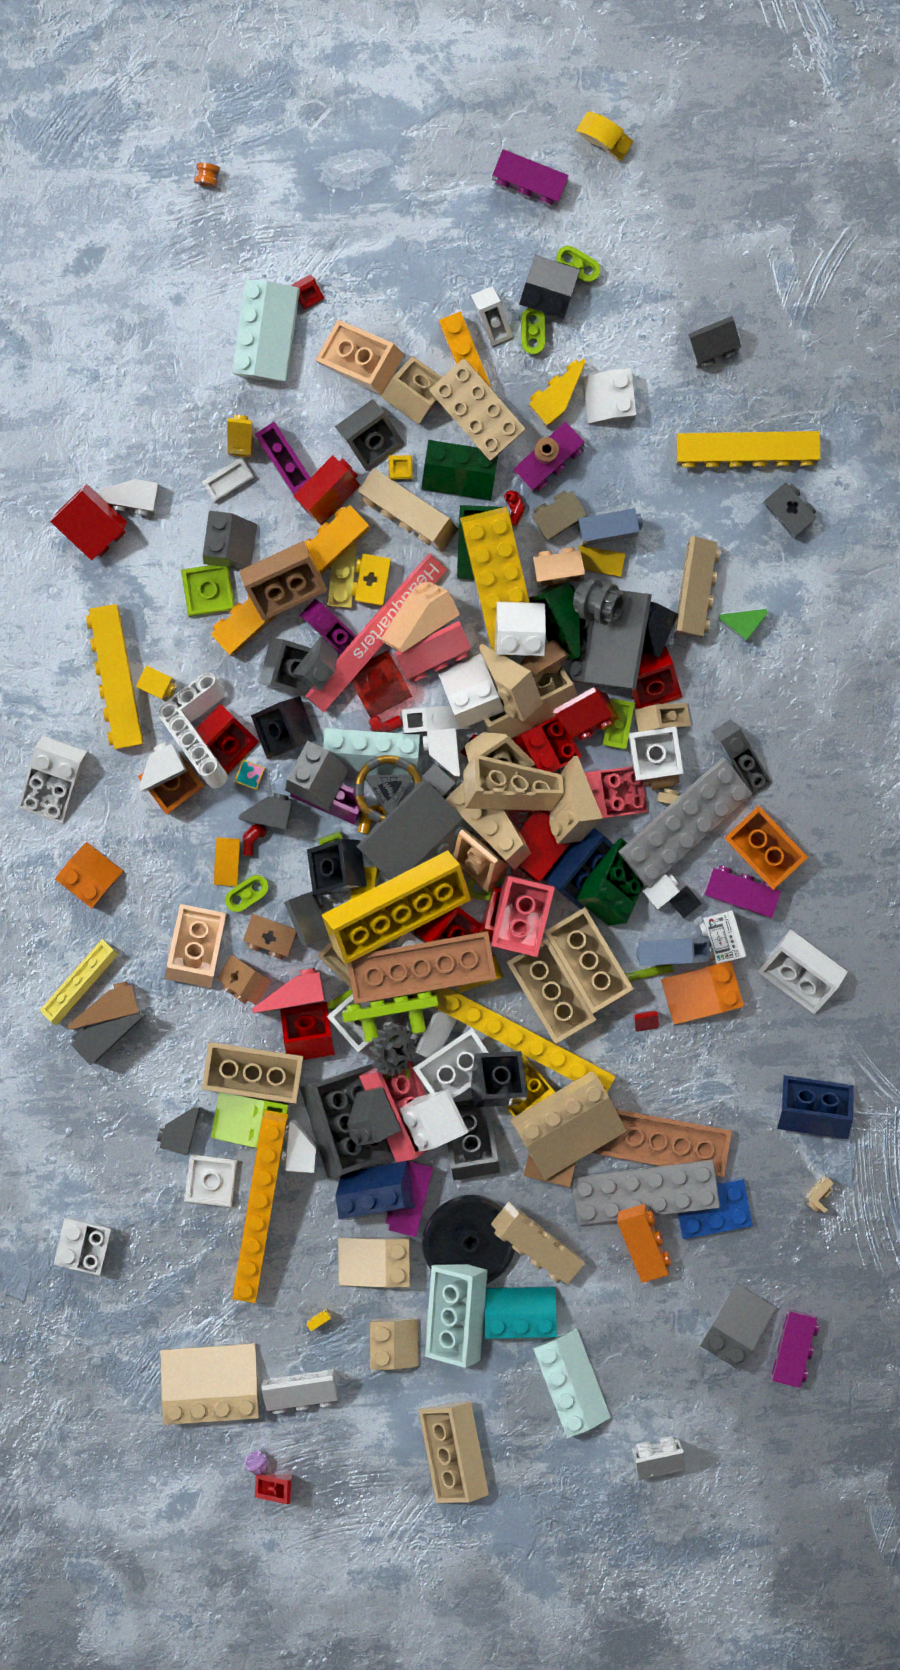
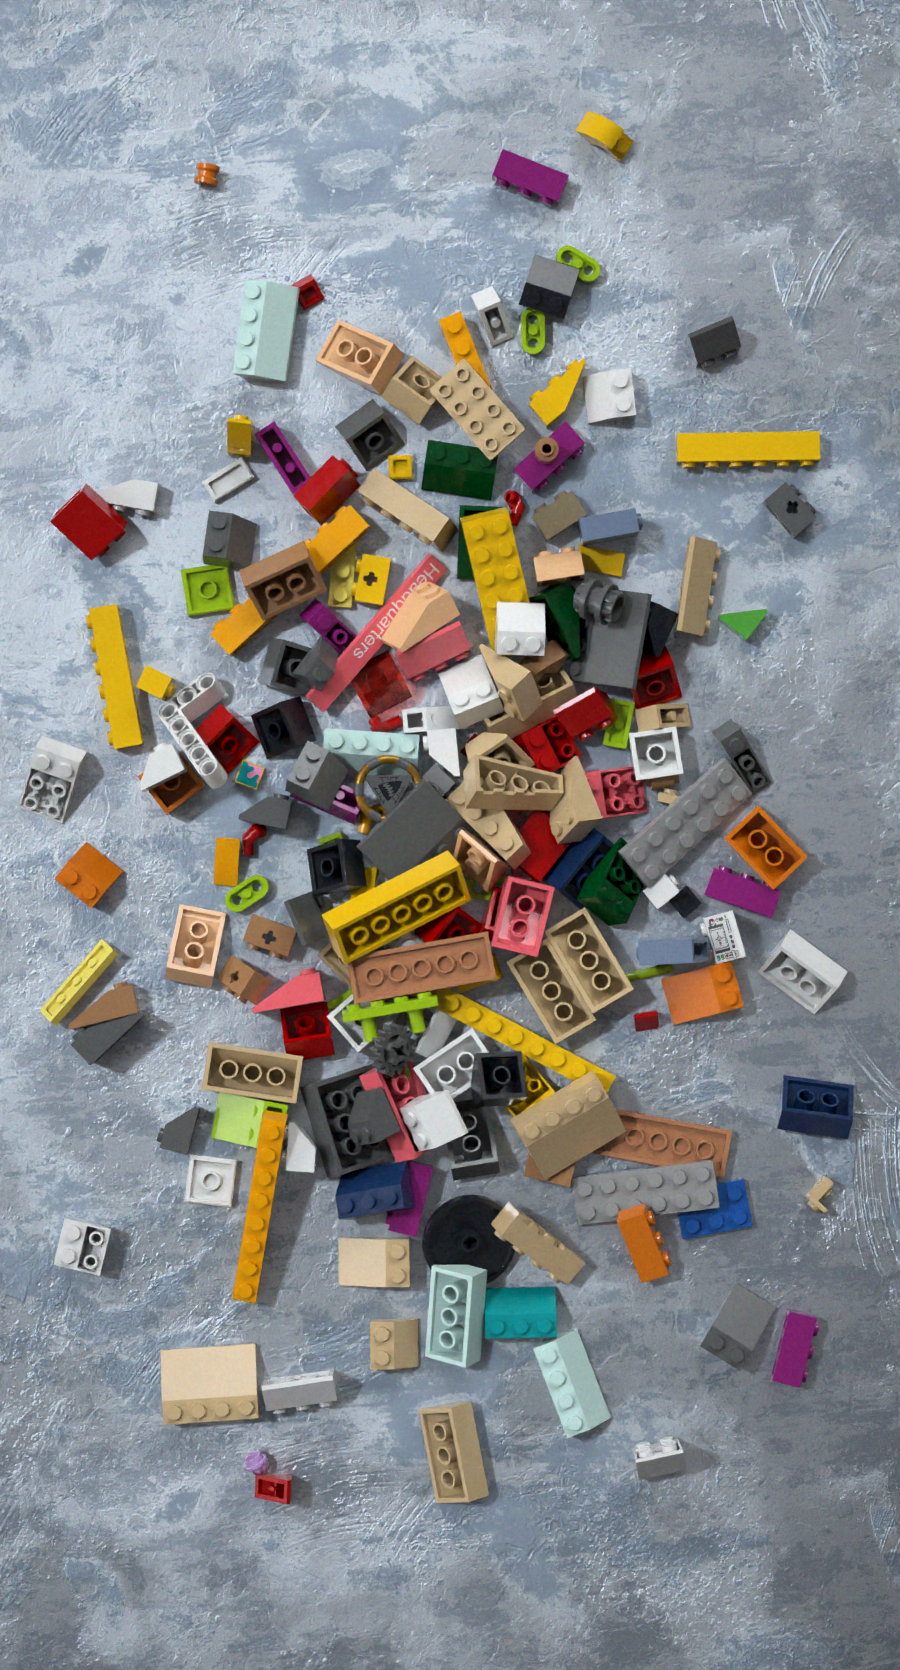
(319, 1319): yellow tile -> none

